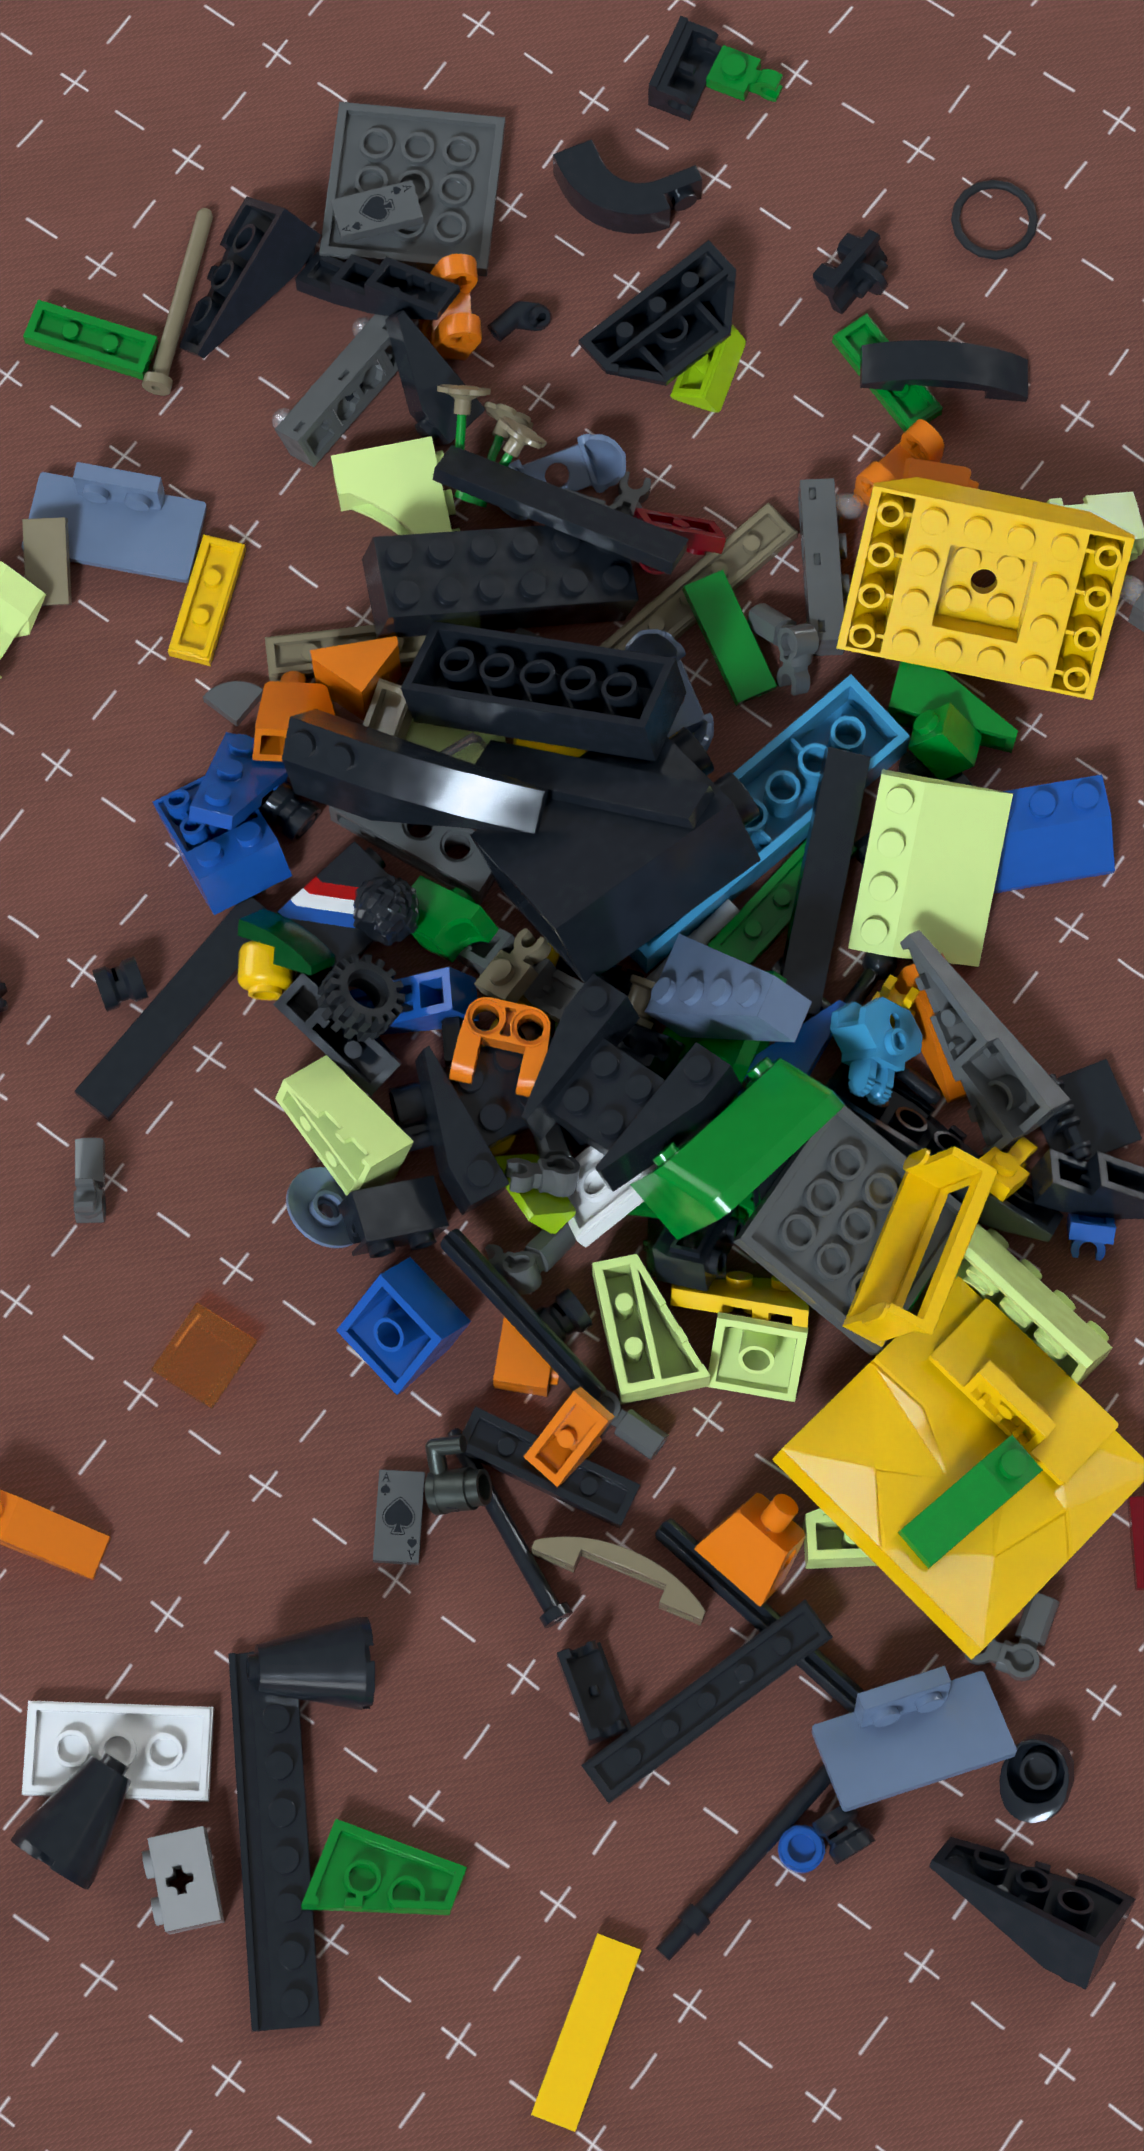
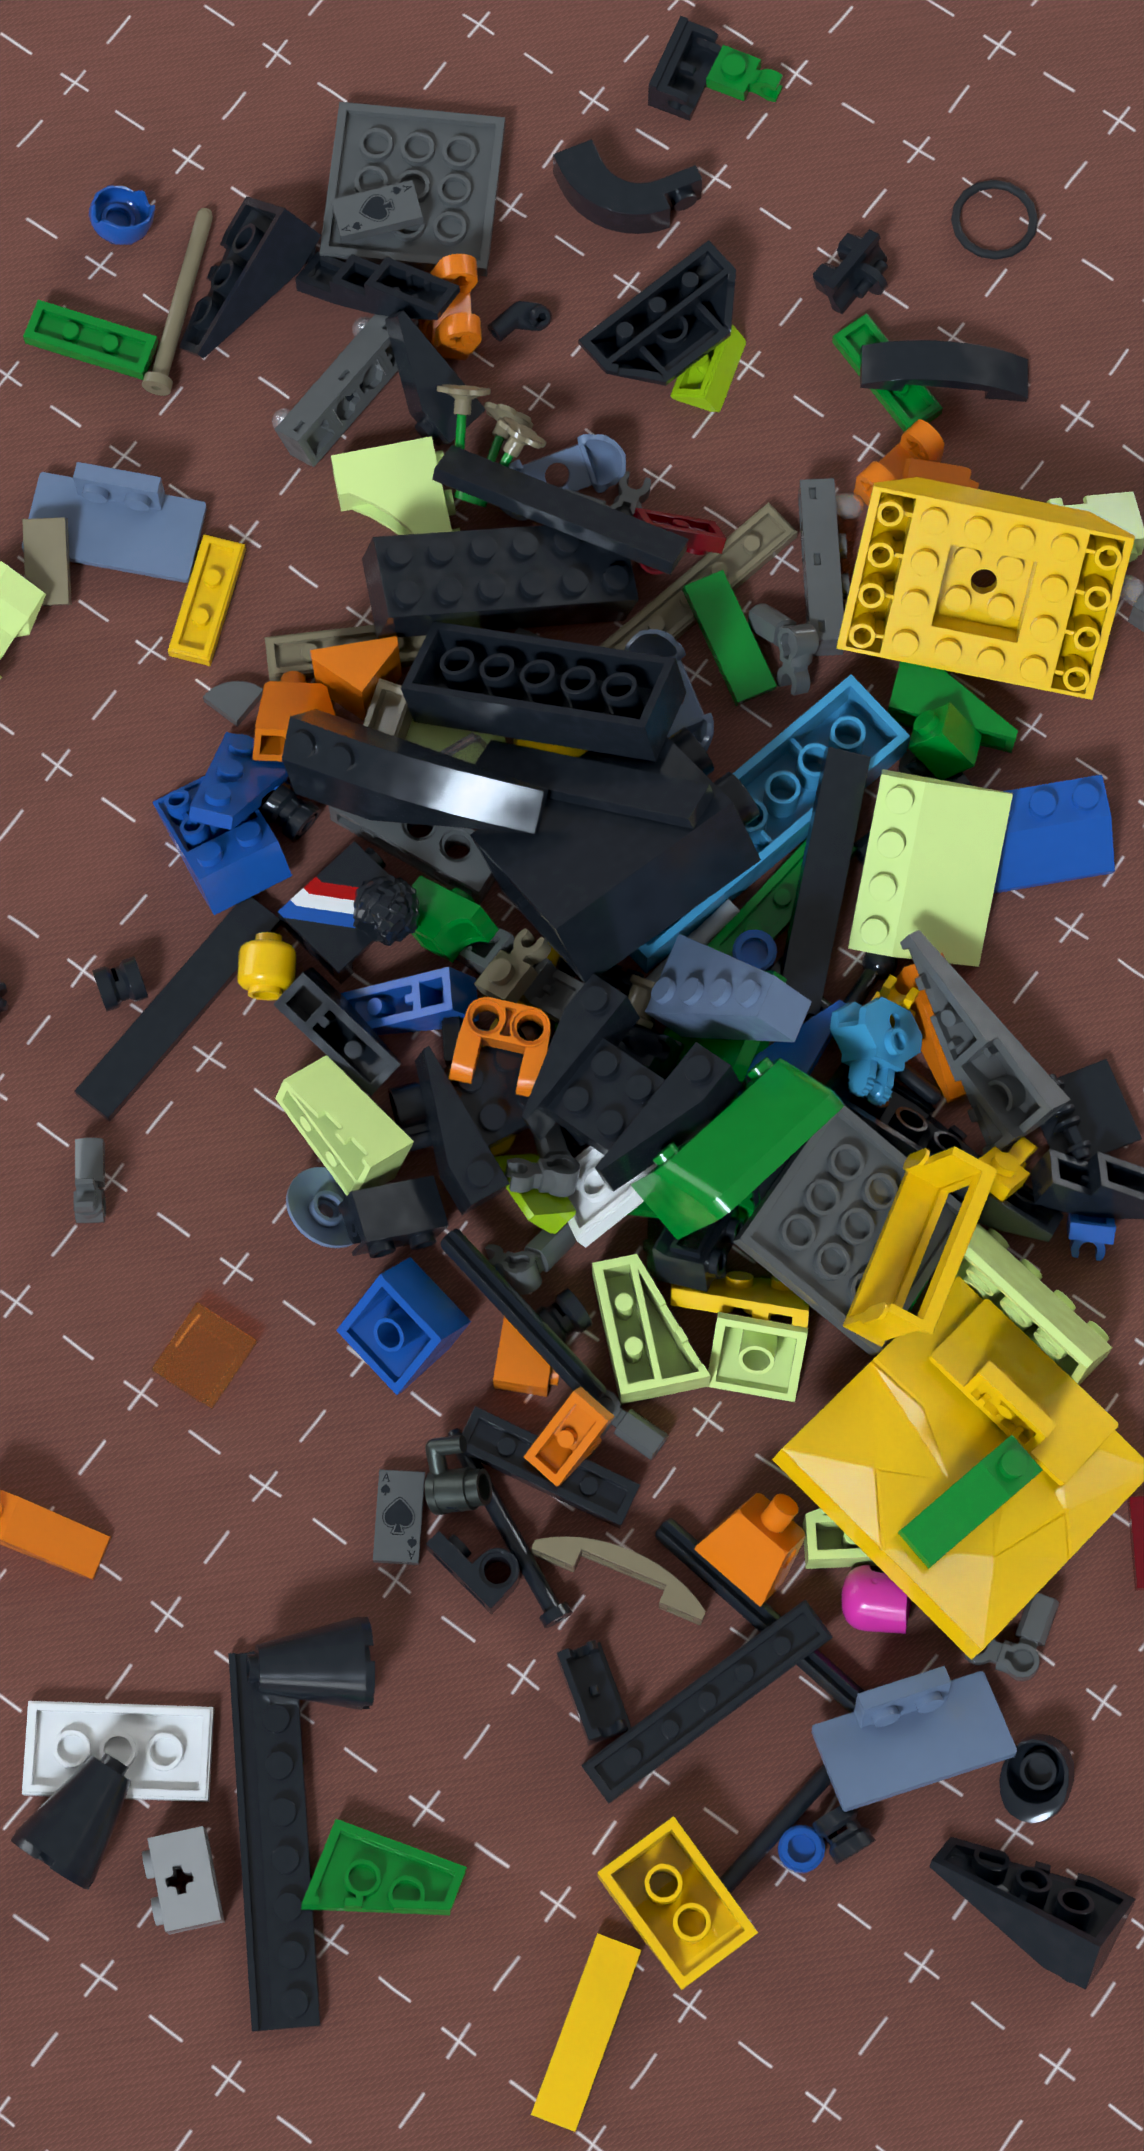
(121, 214): none -> blue hair
(293, 944): dark green slope -> none
(349, 1013): black tyre -> none
(453, 1557): none -> black plate
(677, 1903): none -> yellow slope
(755, 949): none -> blue tile
(874, 1602): none -> dark pink helmet

